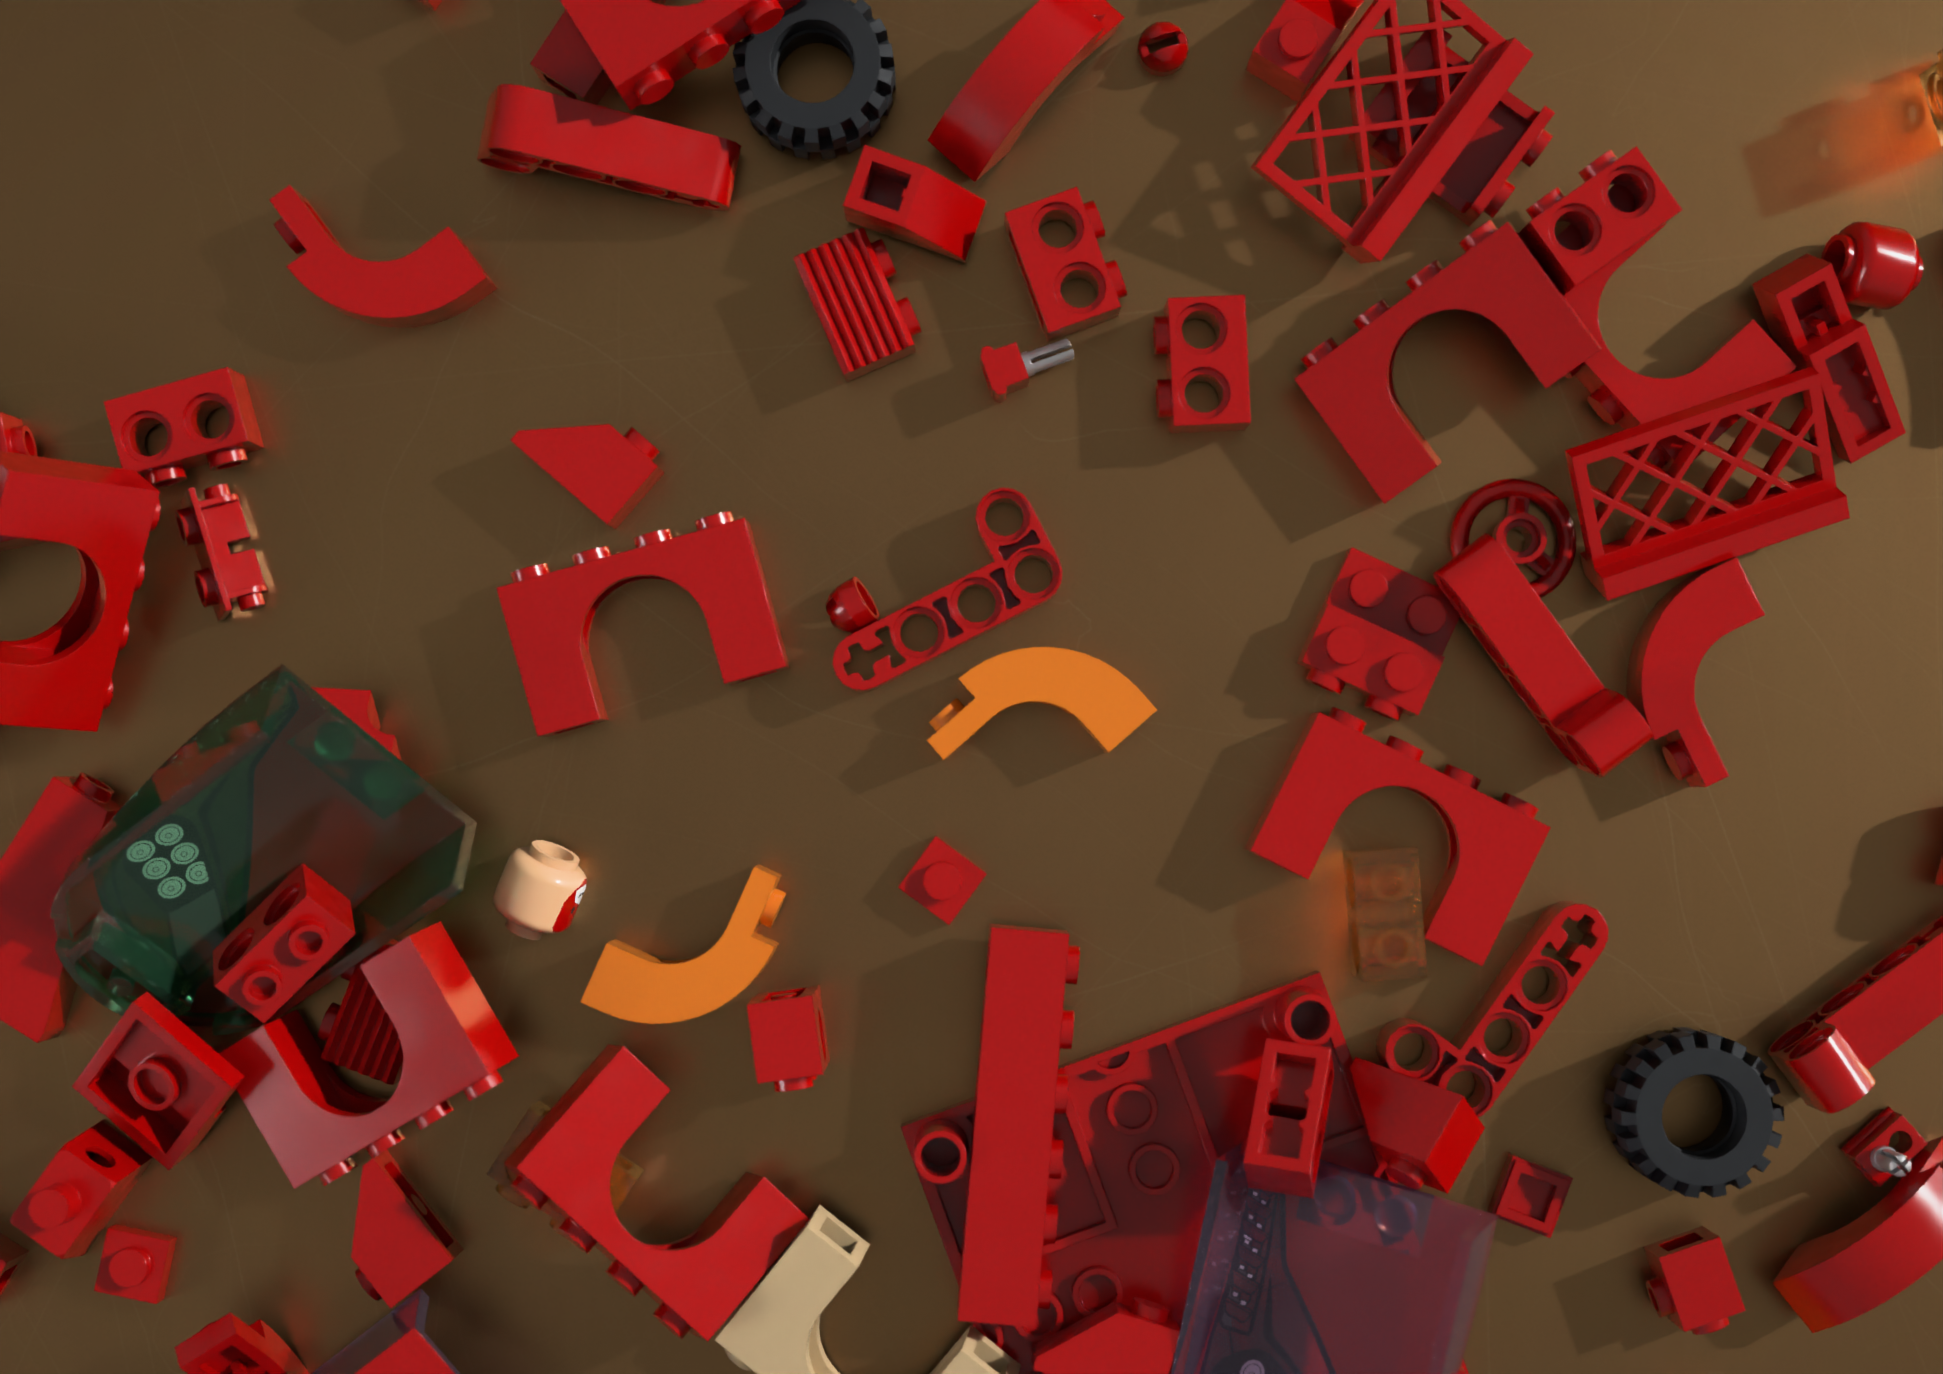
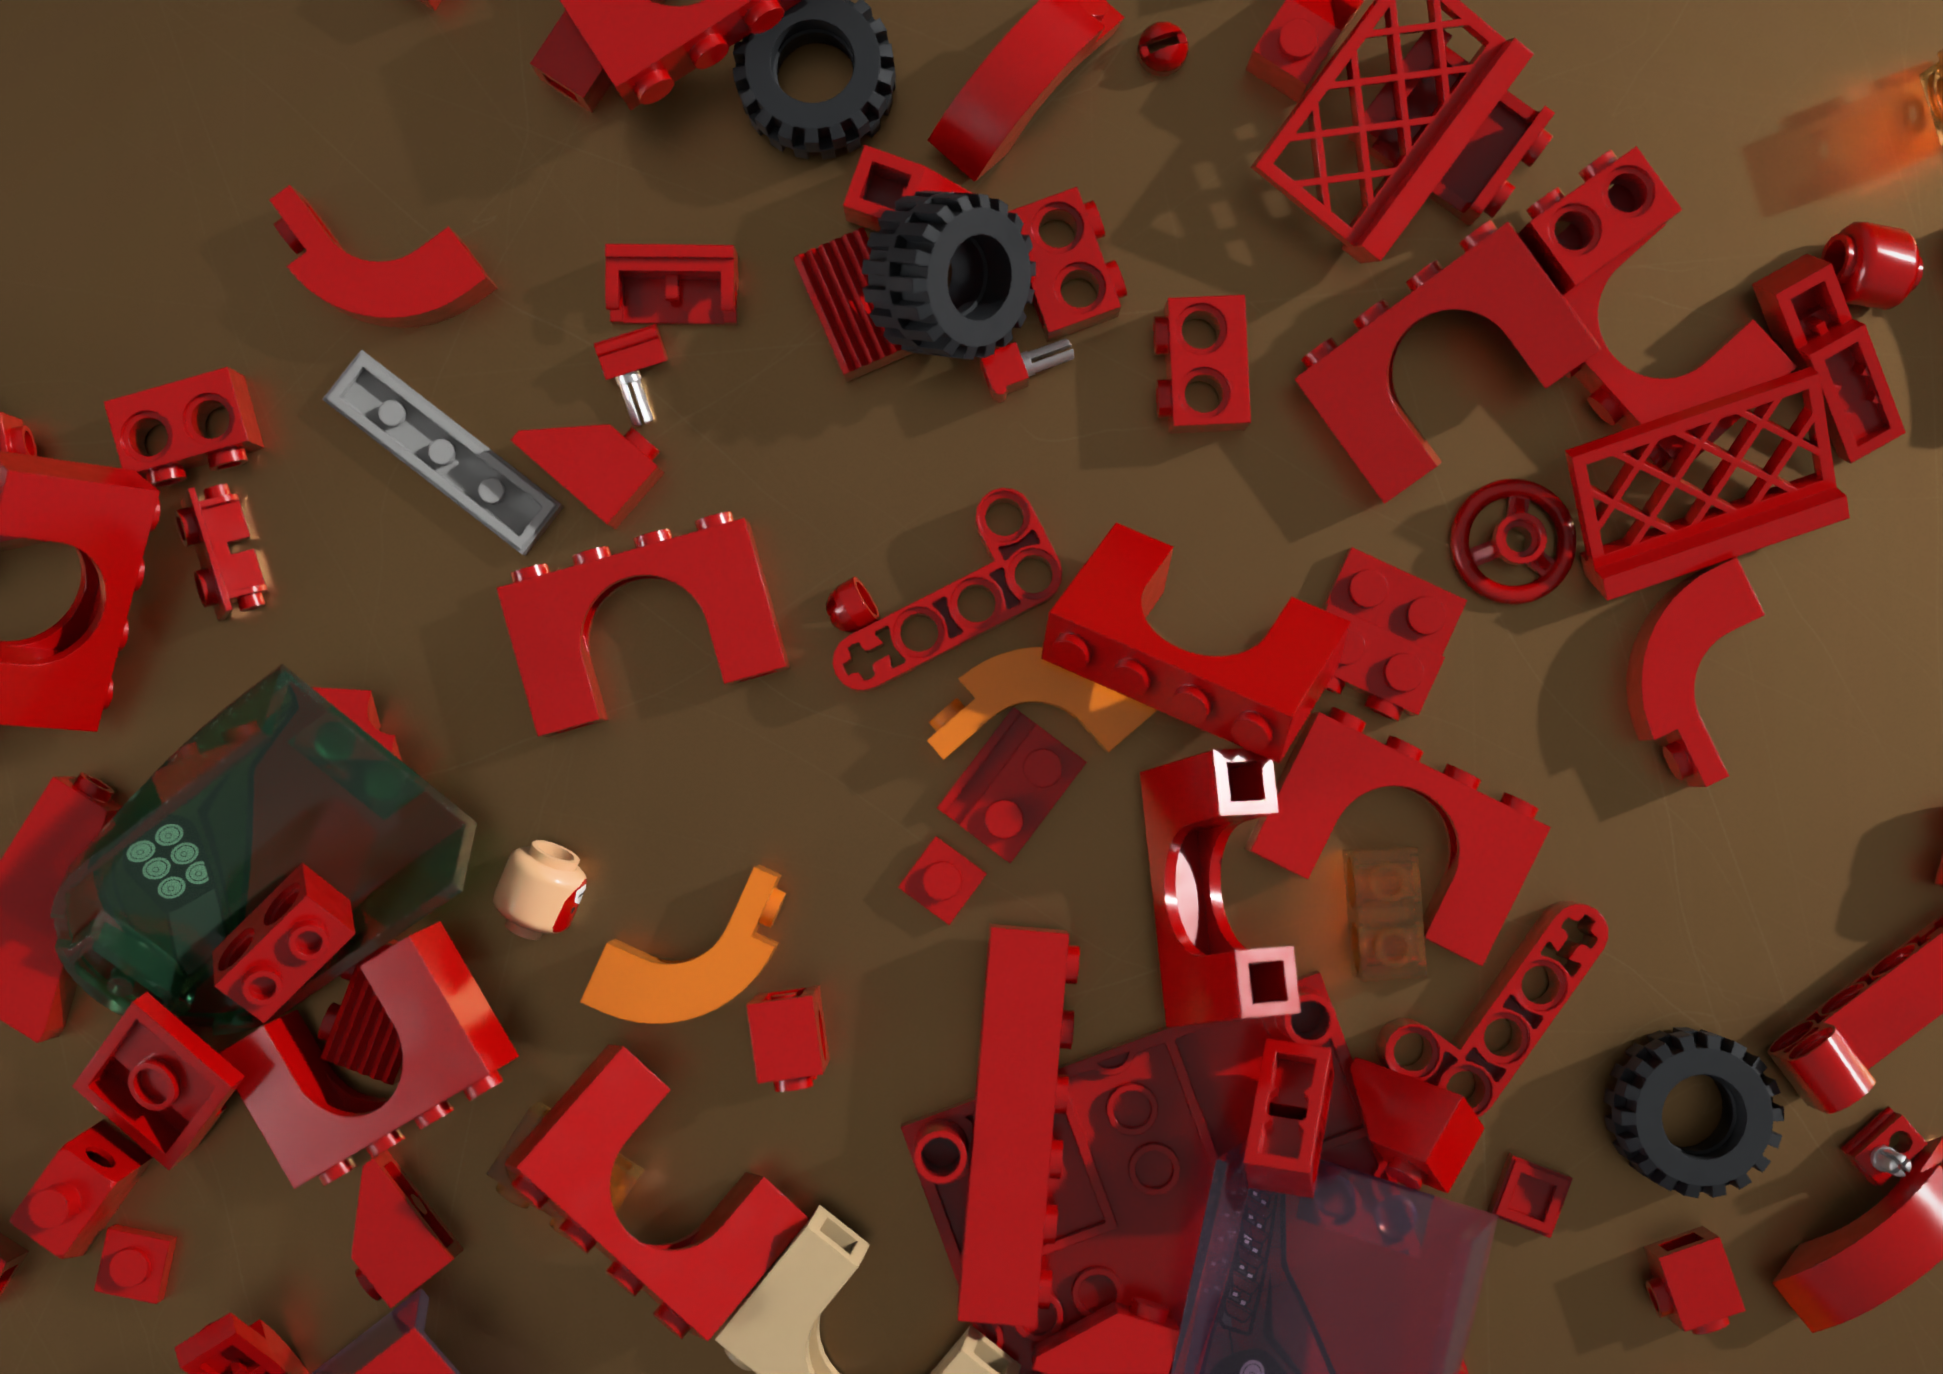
(443, 453): none -> light grey tile
(608, 146): red beam -> none
(623, 358): none -> red piece
(672, 284): none -> red hinge
(912, 266): none -> black tyre
(1011, 785): none -> red plate
(1188, 820): none -> red arch
(1241, 697): none -> red arch
(1538, 659): red beam -> none

